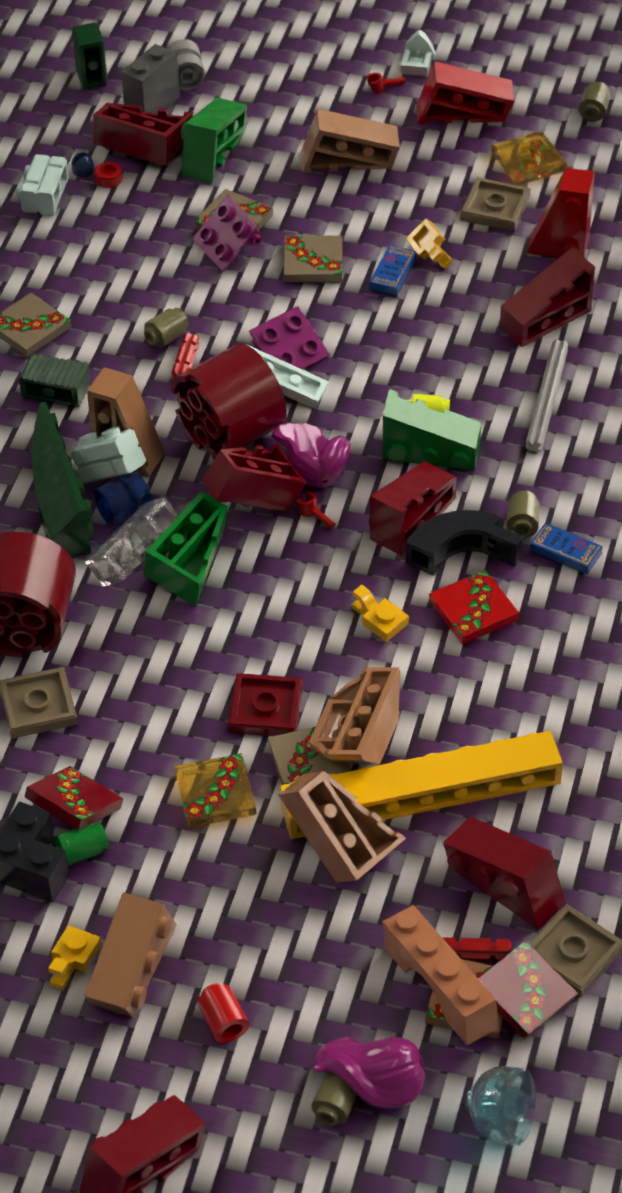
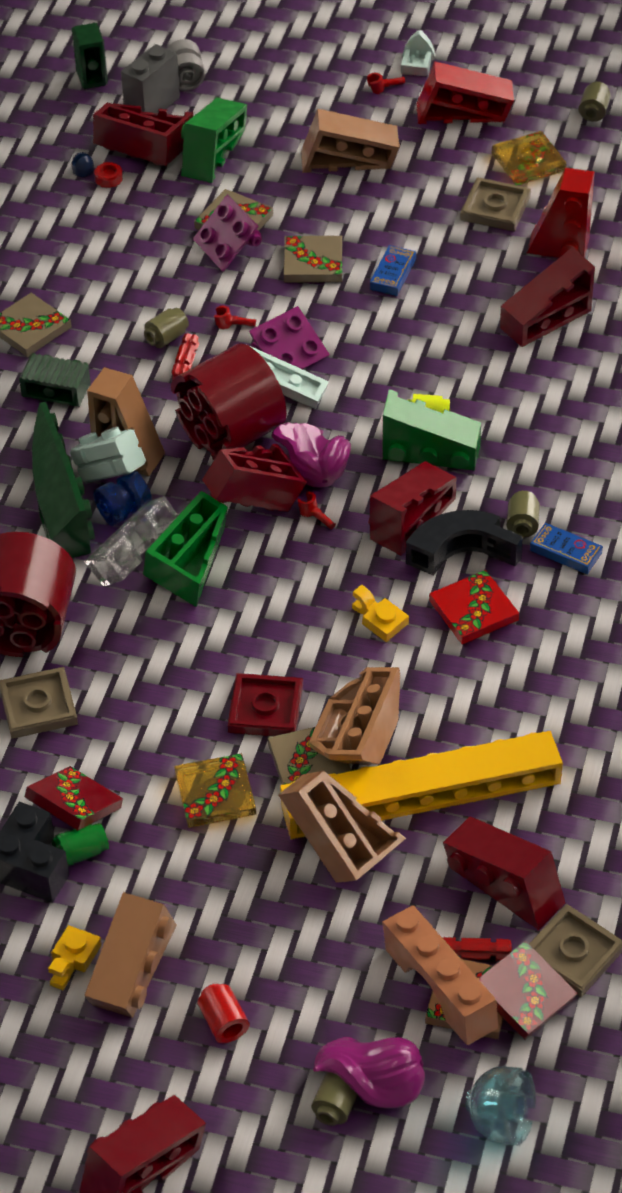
(43, 184): light aqua brick -> none
(225, 319): none -> red hand
(427, 241): yellow plate -> none
(546, 396): light grey axle -> none

